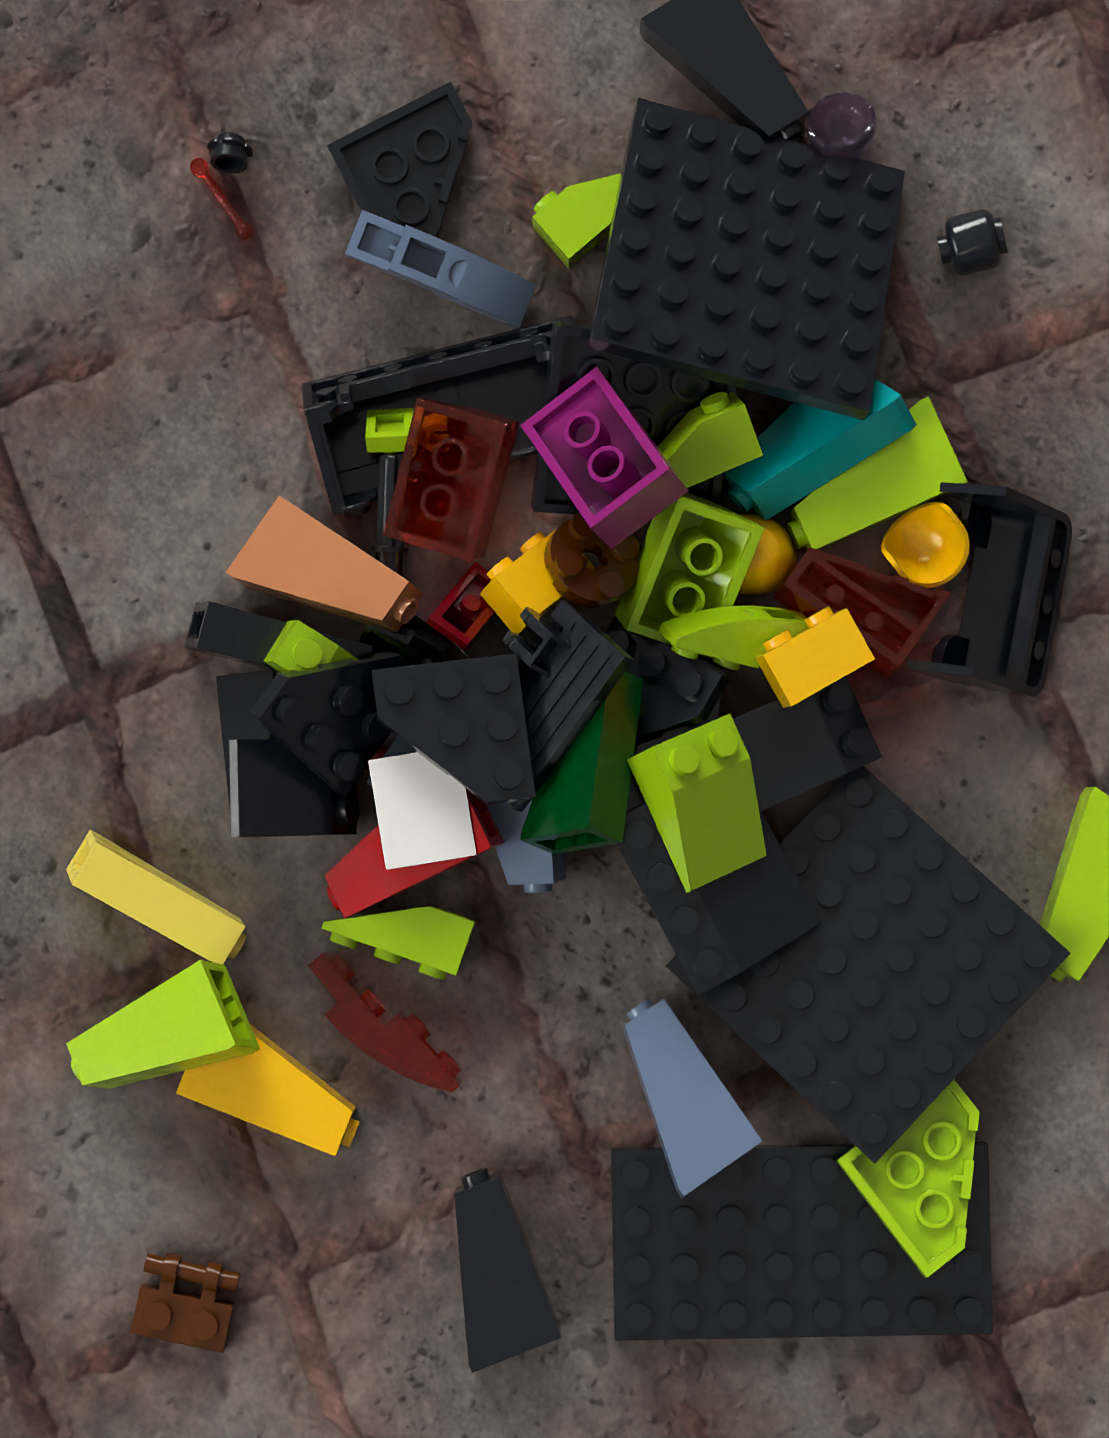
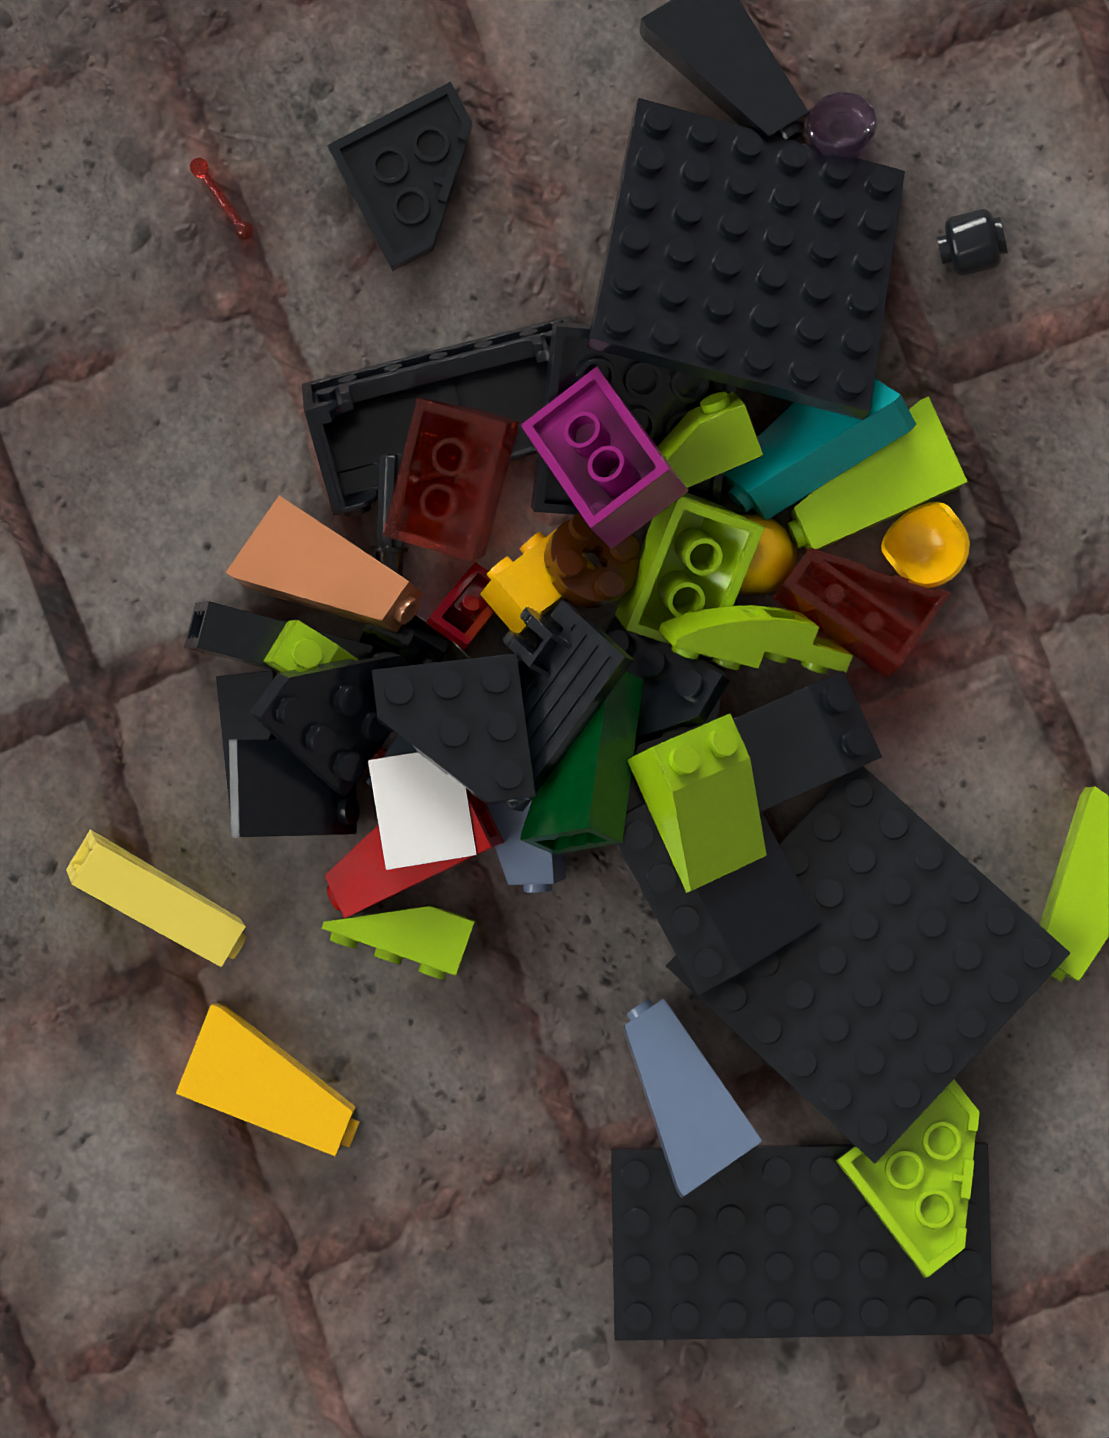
(168, 1030): lime slope -> none
(183, 1316): reddish brown plate -> none
(229, 153): black plate -> none
(387, 430): lime plate -> none
(395, 1043): clear red slope -> none
(441, 268): sand blue slope -> none
(501, 1284): black slope -> none
(576, 217): lime slope -> none
(813, 657): yellow brick -> none
(1009, 593): black windscreen -> none

